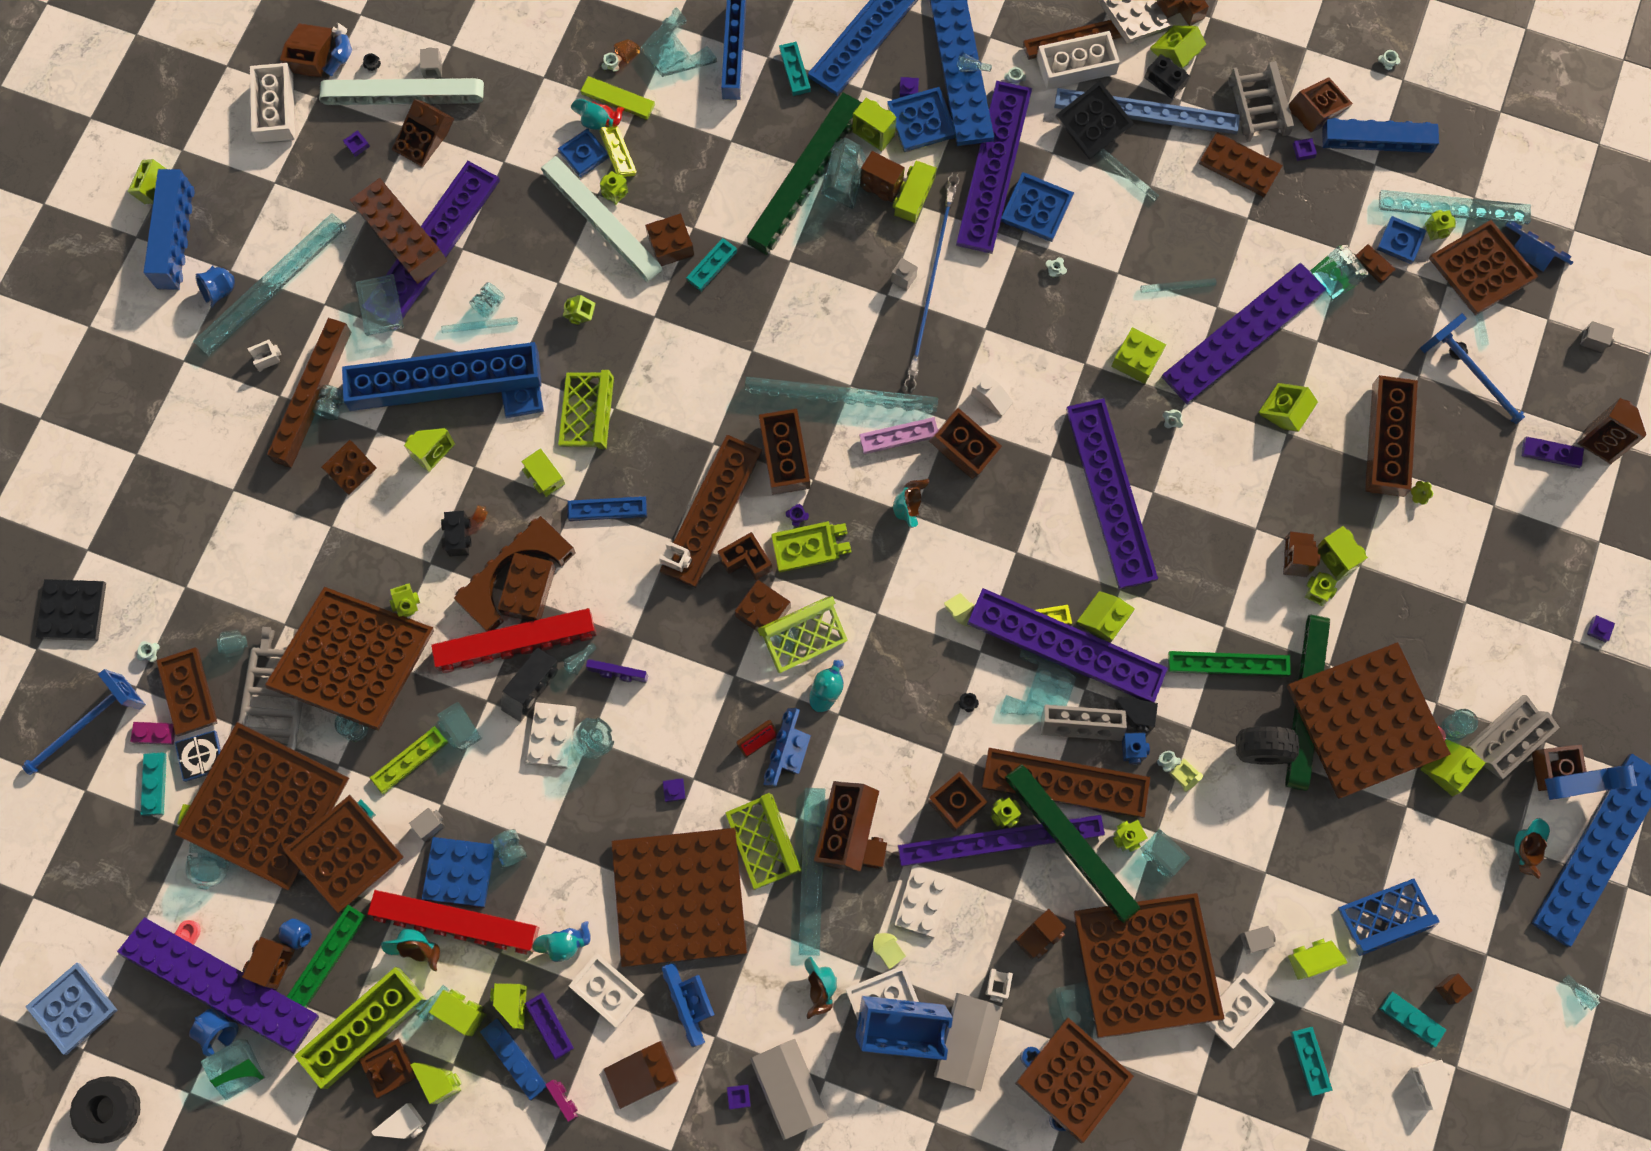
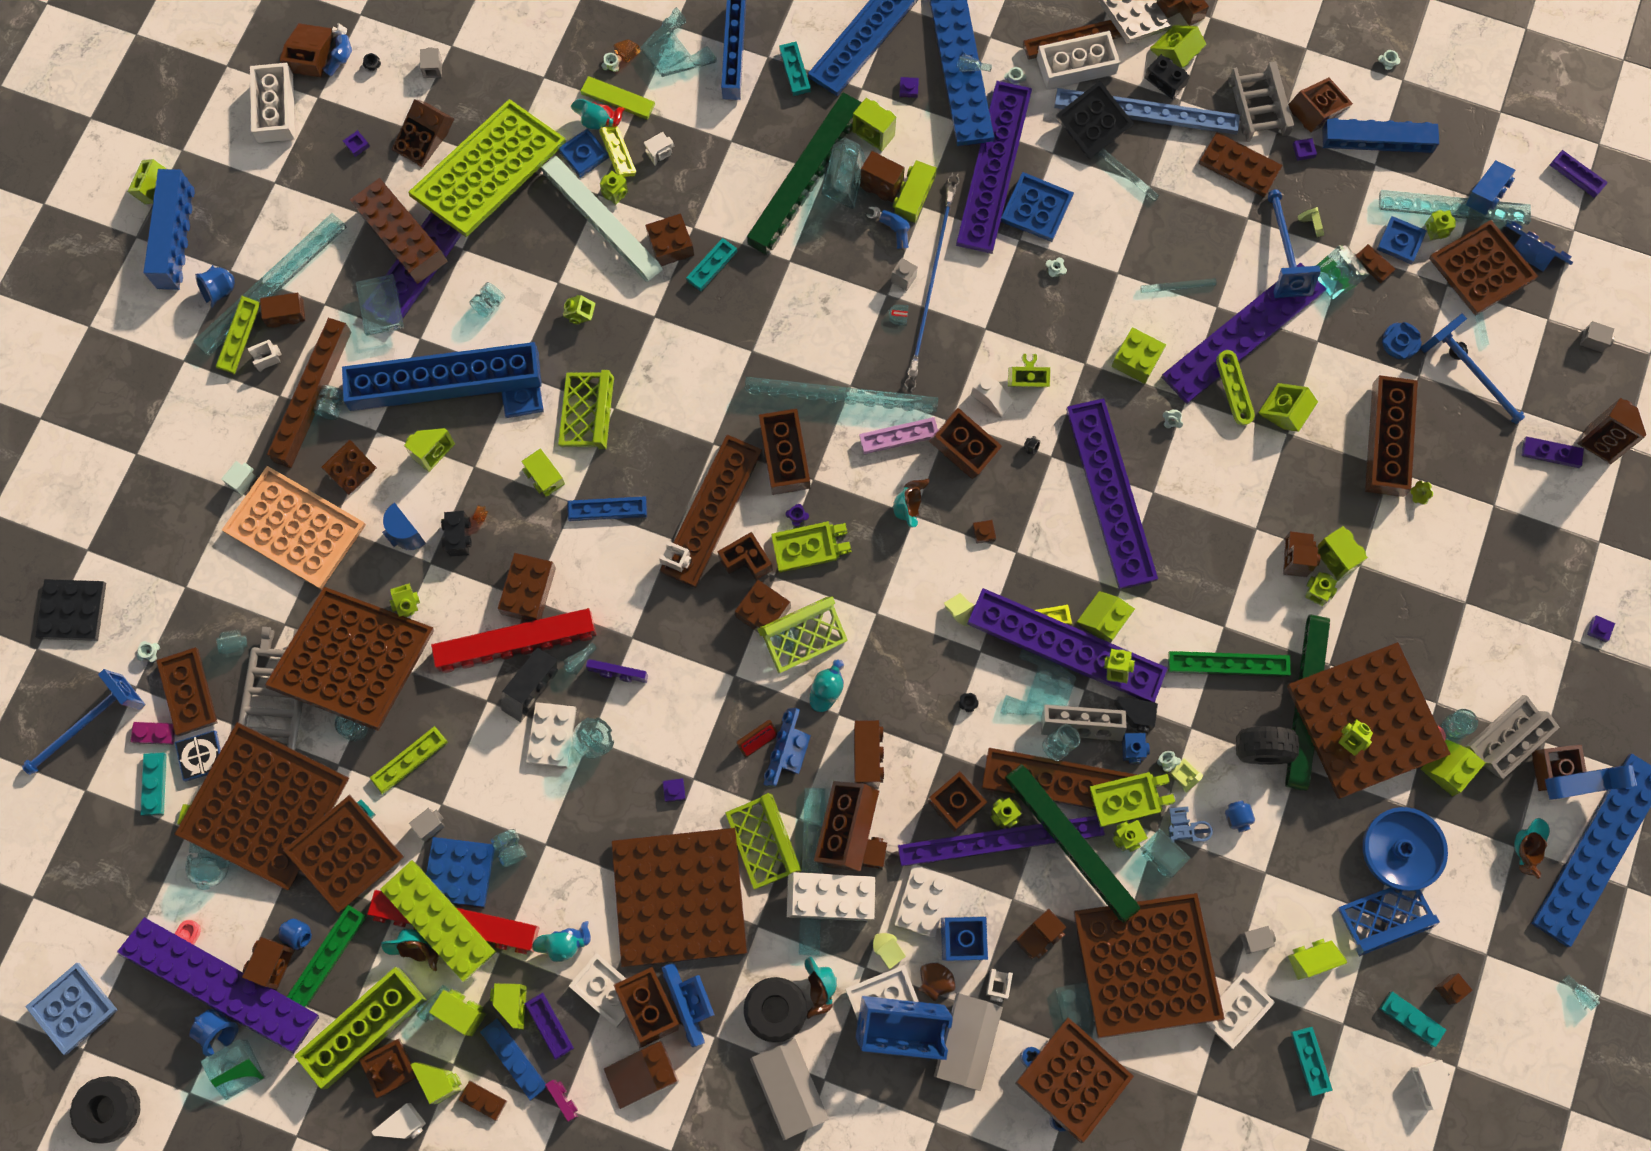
(238, 335): none -> lime tile
(239, 477): none -> light aqua brick
(282, 309): none -> reddish brown brick
(294, 527): none -> light nougat plate
(400, 530): none -> blue brick
(401, 91): light aqua beam -> none
(438, 921): none -> lime plate
(459, 727): clear light blue brick -> none
(479, 325): clear light blue bar -> none
(483, 1100): none -> reddish brown plate
(487, 167): none -> lime plate
(537, 539): reddish brown arch -> none
(646, 1007): none -> reddish brown slope
(659, 147): none -> white window
(738, 1096): dark purple plate -> none
(796, 1009): none -> black tyre
(831, 896): none -> white brick
(868, 753): none -> reddish brown brick
(896, 223): none -> blue arm
(898, 314): none -> clear light blue tile
(922, 119): blue plate -> none
(936, 980): none -> reddish brown animal
(964, 938): none -> blue brick
(984, 531): none -> reddish brown plate
(1029, 375): none -> lime brick
(1032, 445): none -> black plate
(1061, 742): none -> clear light blue wheel
(1119, 665): none -> lime brick
(1129, 798): none -> lime tile
(1181, 826): none -> medium blue piece
(1235, 387): none -> lime plate
(1240, 816): none -> blue head
(1293, 280): none -> blue tile
(1313, 215): none -> yellowish green tile
(1356, 737): none -> lime brick
(1401, 340): none -> blue tile
(1405, 849): none -> blue dish
(1491, 187): none -> blue brick
(1578, 173): none -> dark purple plate

